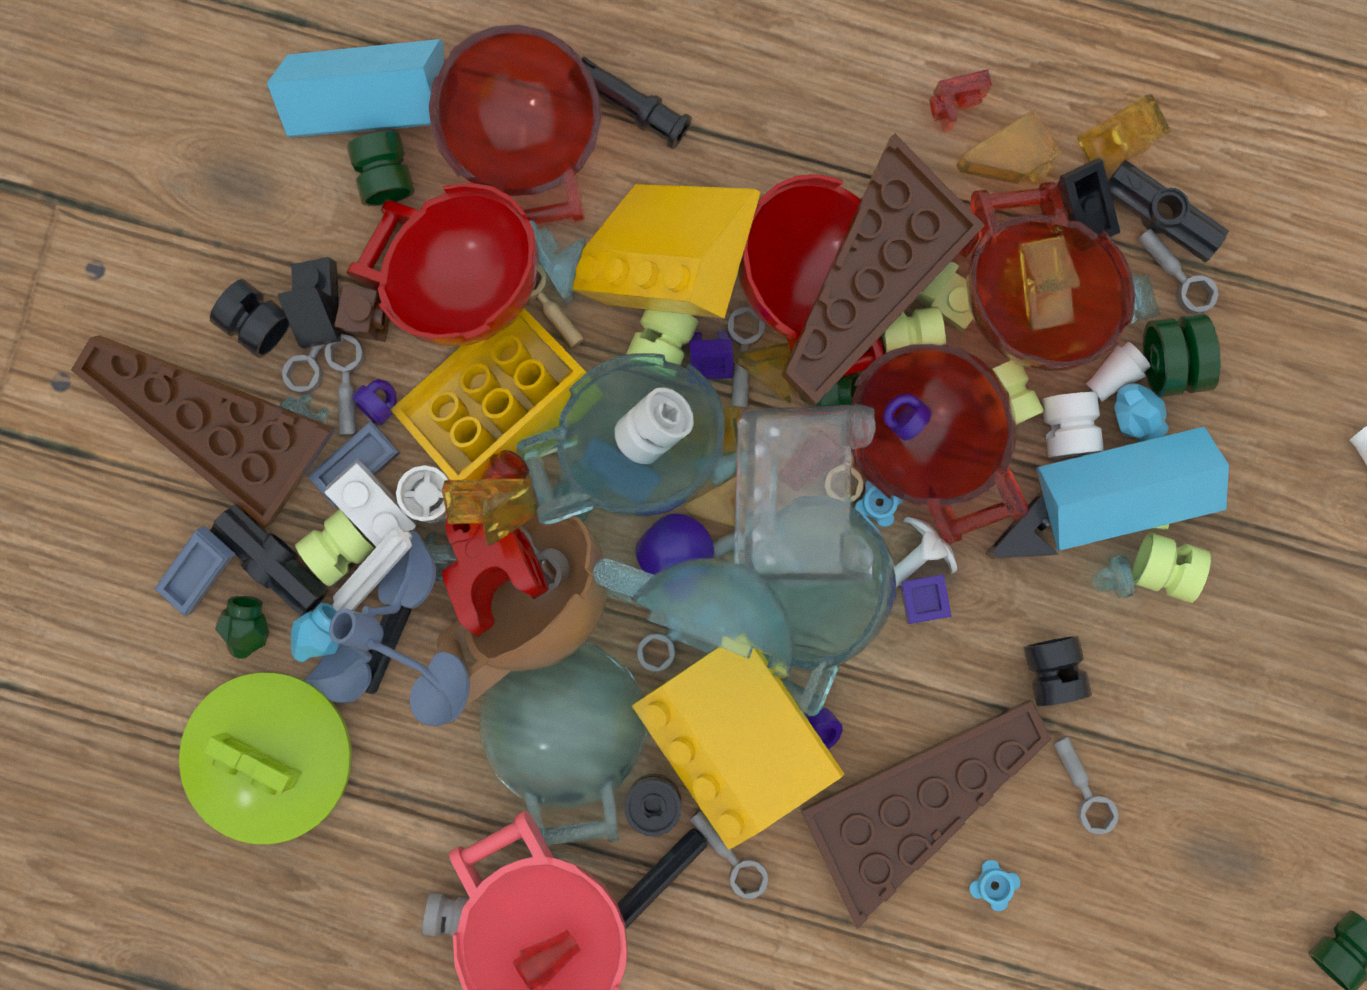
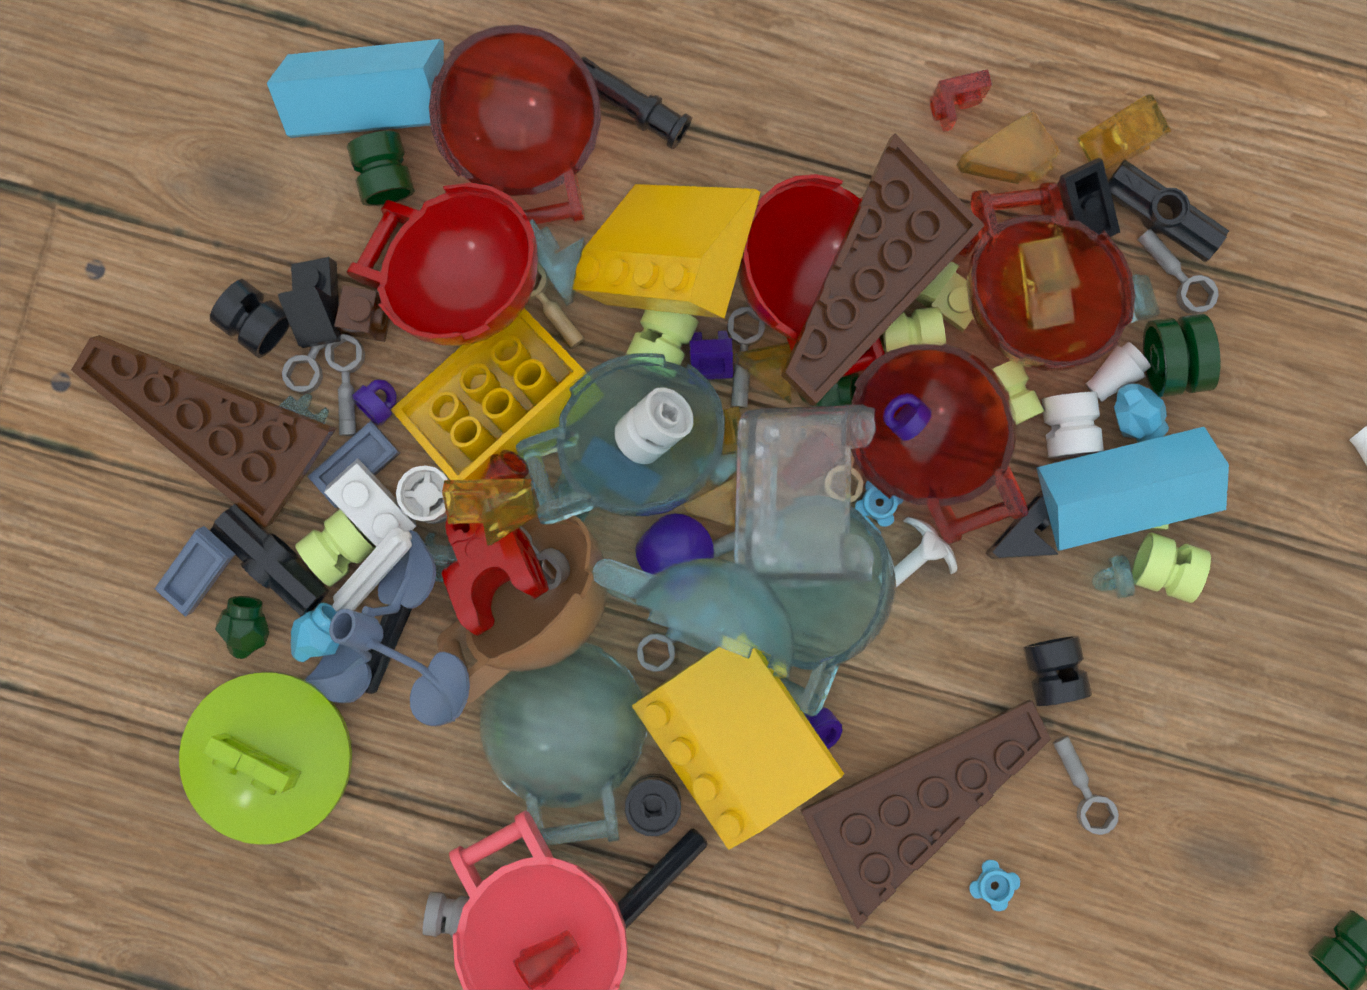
(702, 824): light grey piece -> none
(925, 599): dark purple tile -> none

